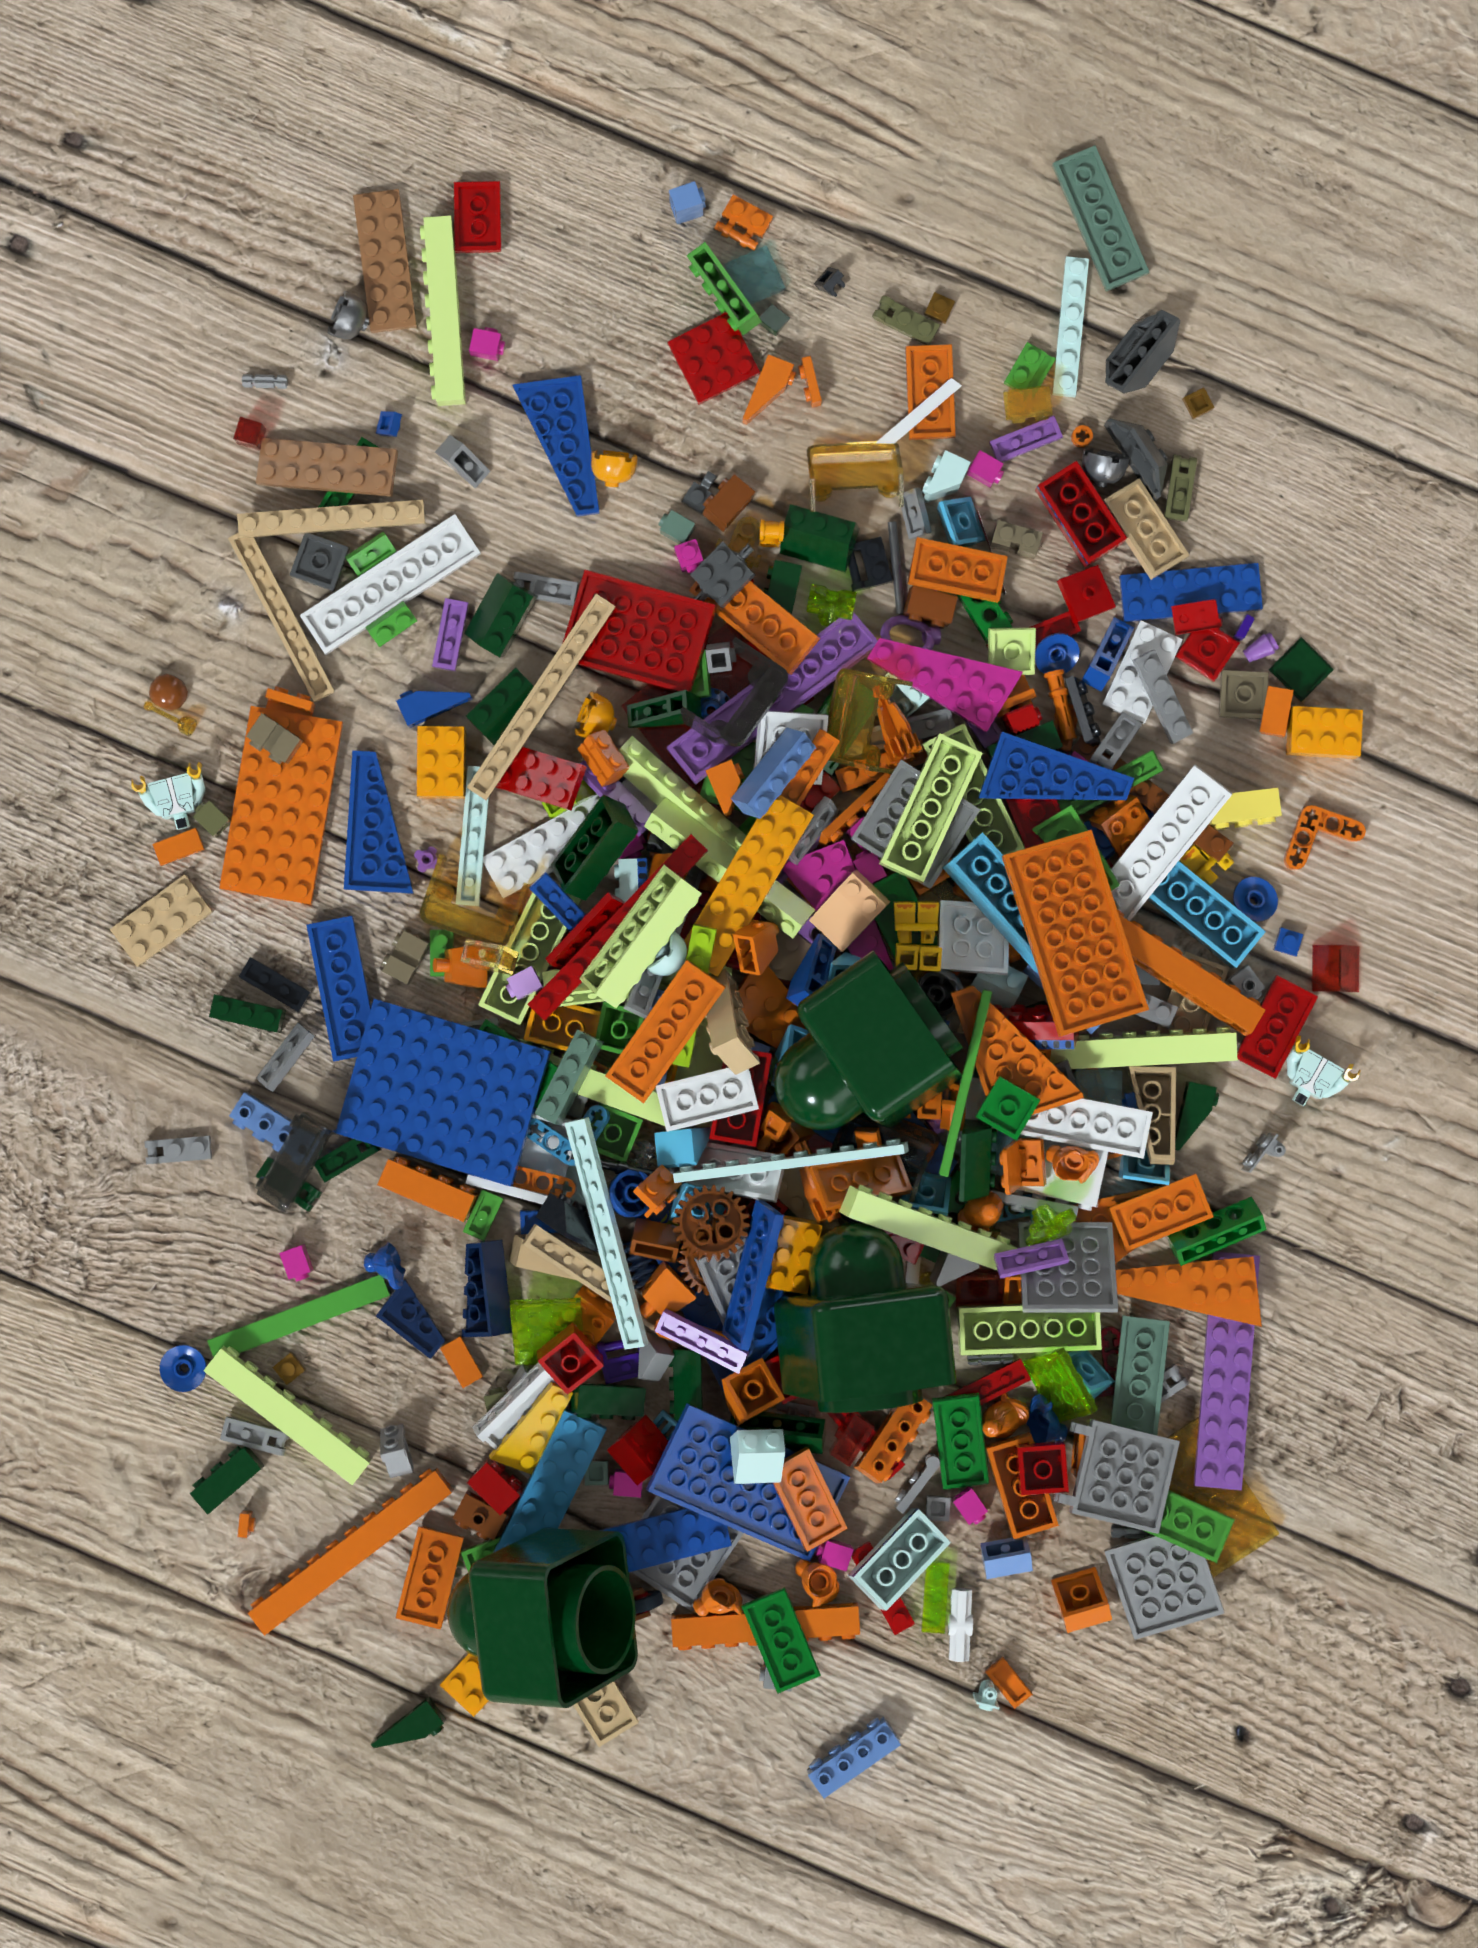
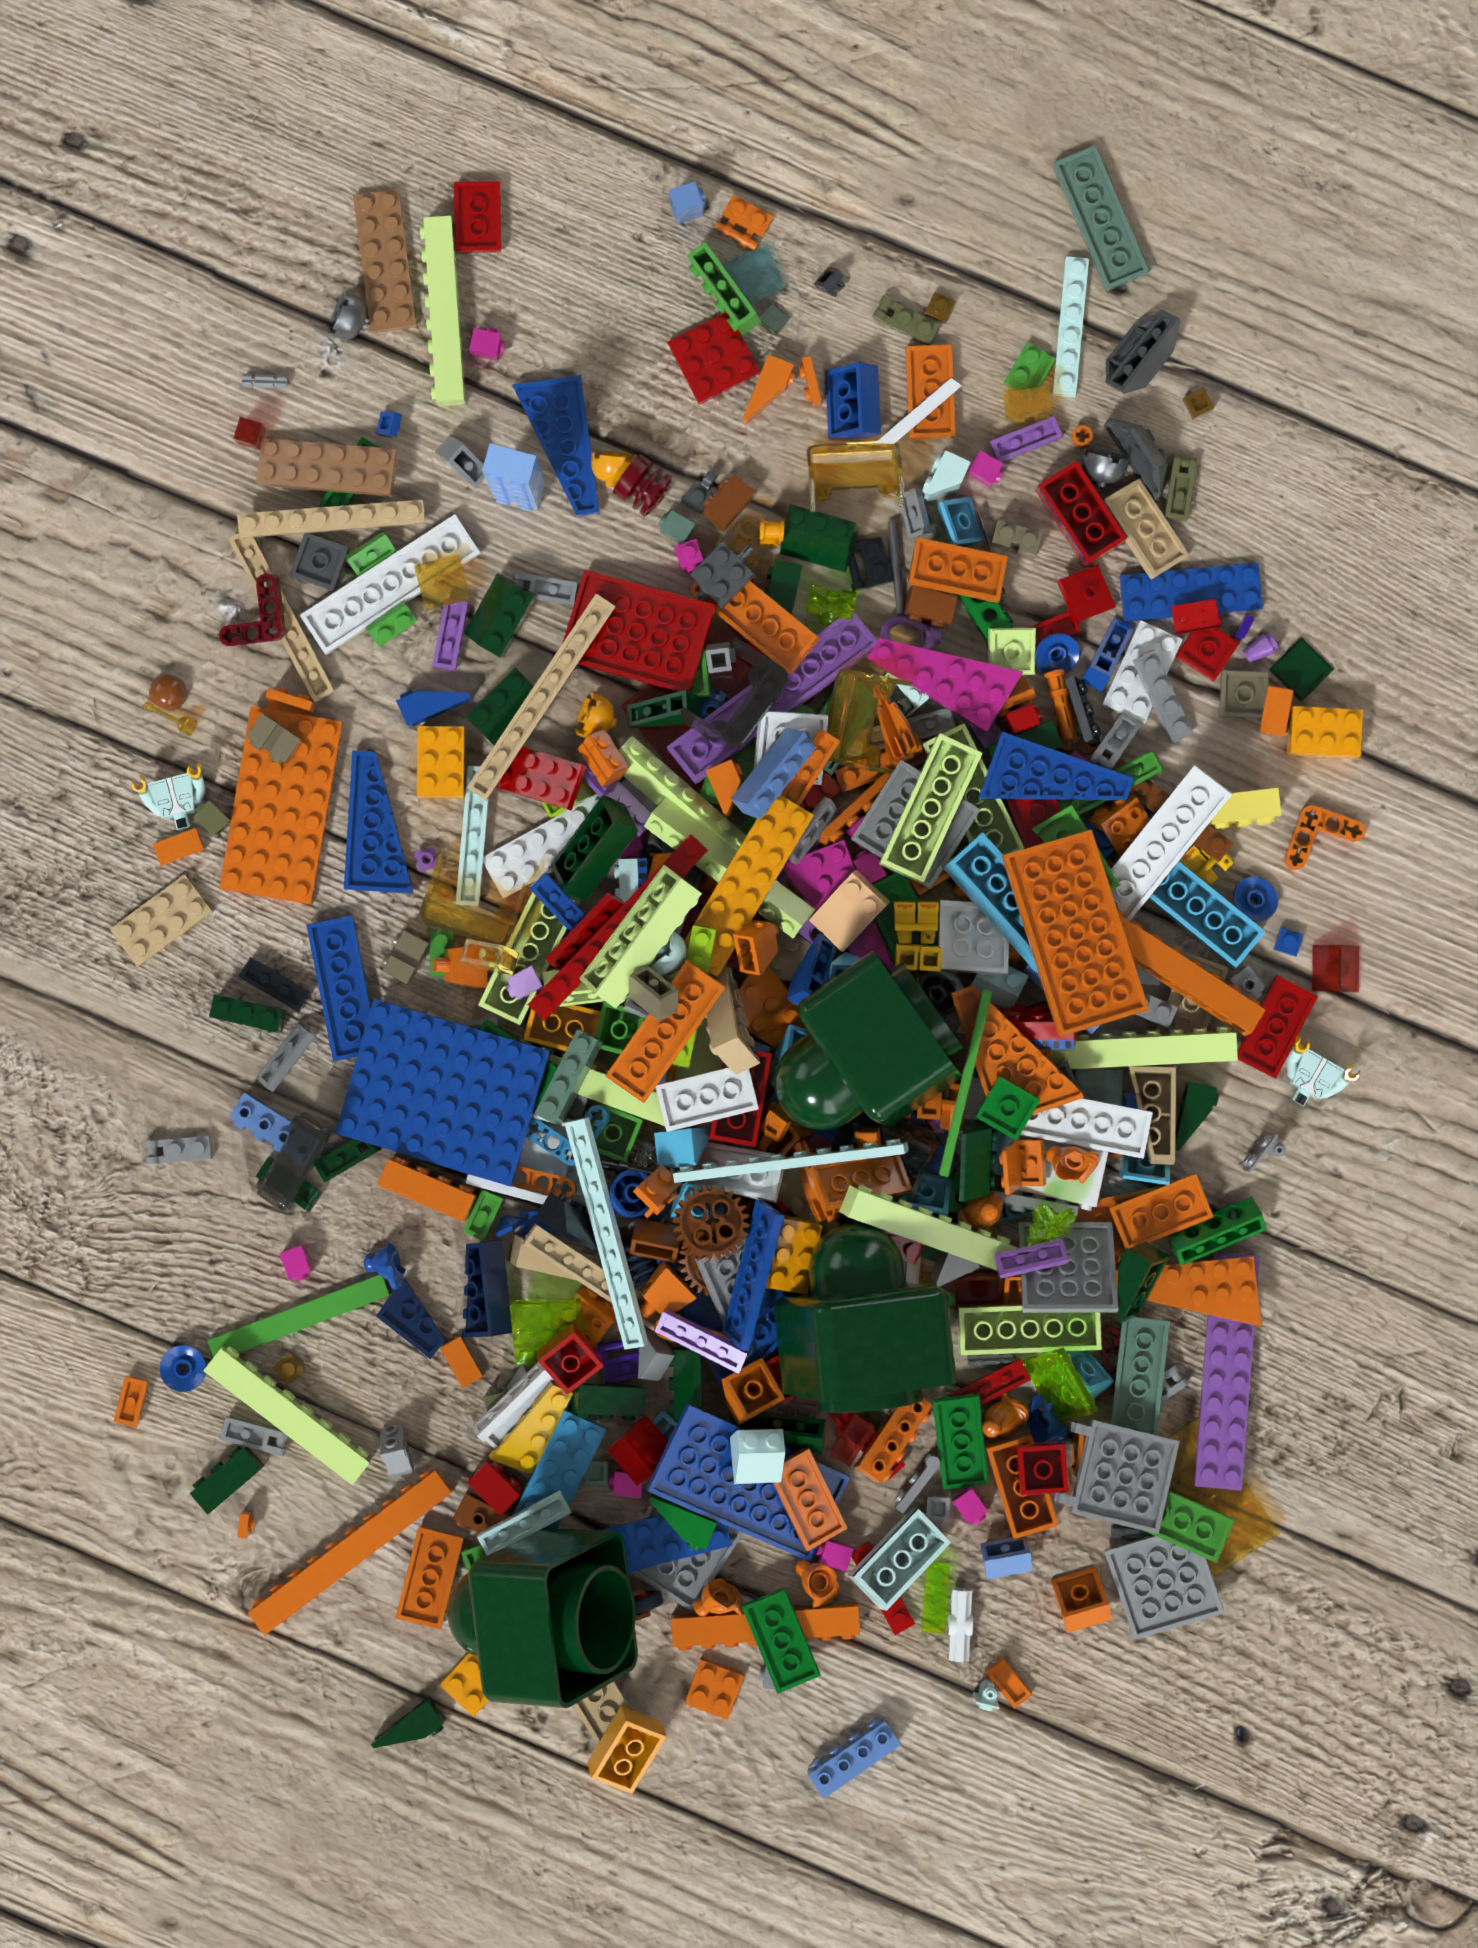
(131, 1401): none -> orange plate
(263, 626): none -> dark red beam
(442, 582): none -> clear yellow plate
(508, 1223): none -> blue slope
(513, 477): none -> light blue brick
(524, 1523): none -> light aqua plate
(626, 1749): none -> light orange brick
(642, 485): none -> dark red wheel
(653, 993): none -> dark tan brick
(688, 1524): none -> green slope
(714, 1688): none -> orange plate
(853, 402): none -> blue slope
(1137, 1277): none -> dark green slope

